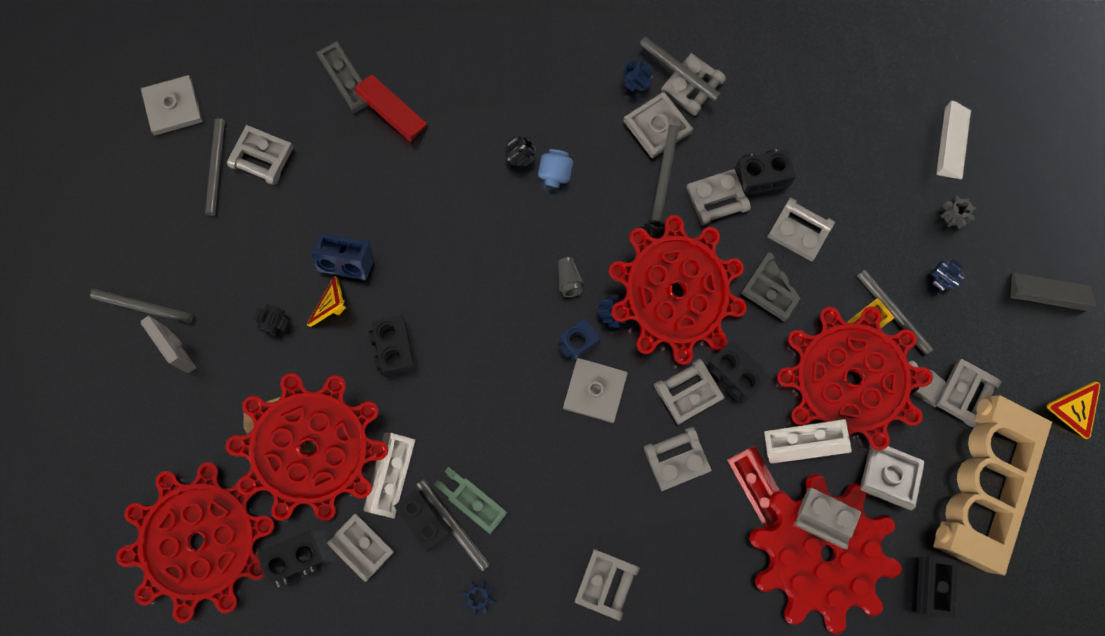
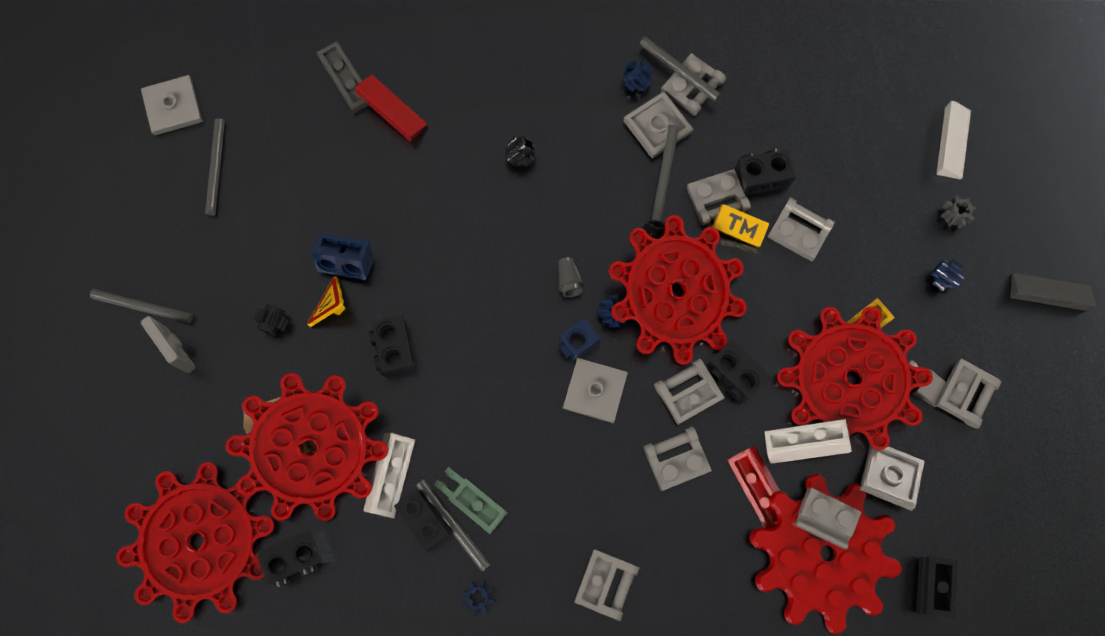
(262, 147): light grey plate -> none
(361, 547): light grey plate -> none
(555, 168): medium blue head -> none
(740, 225): none -> yellow tile
(771, 289): dark grey wing -> none
(900, 318): dark grey bar -> none
(956, 535): tan fence -> none
(1078, 408): piece -> none

